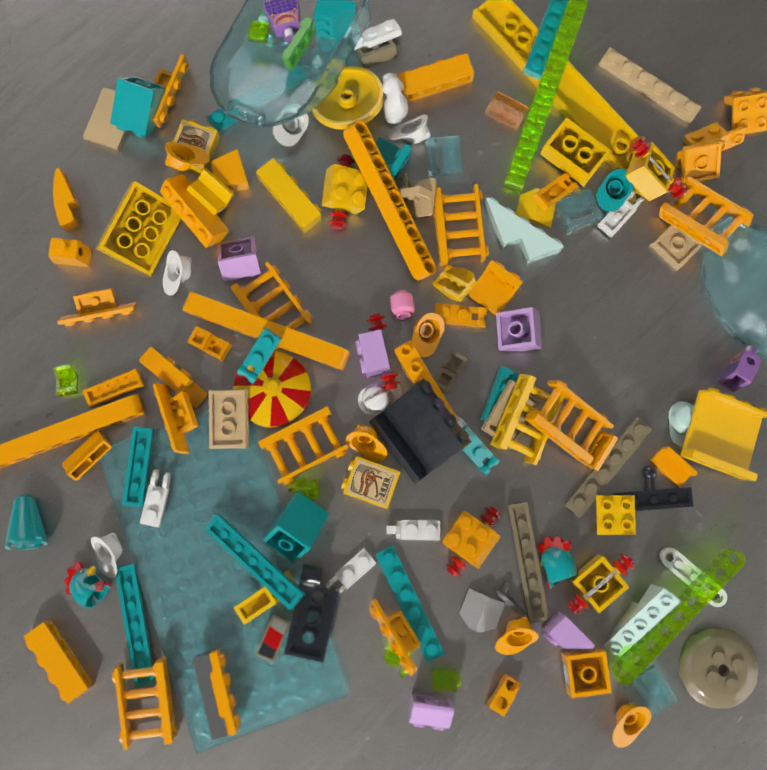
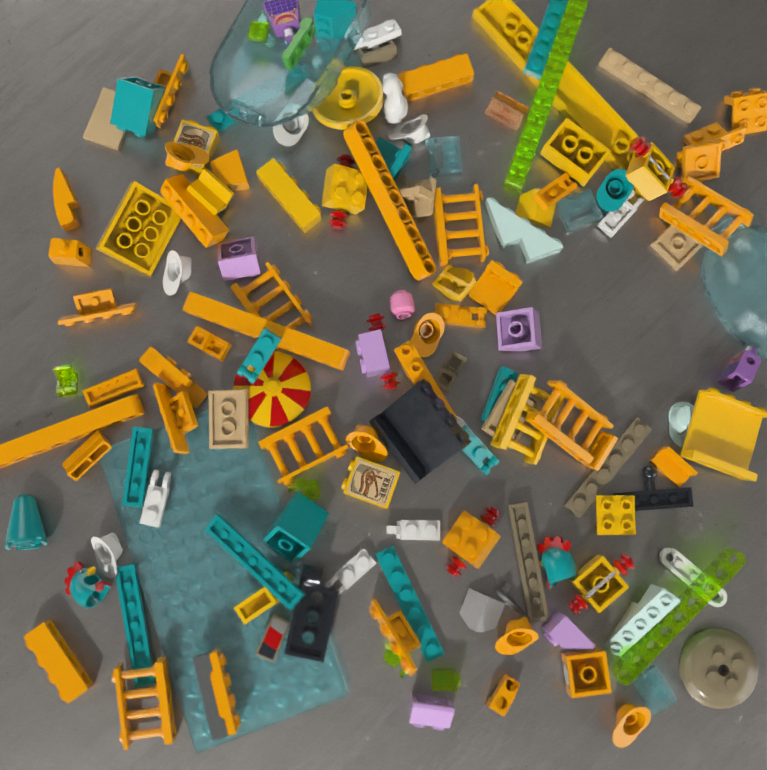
(375, 399): white piece -> none

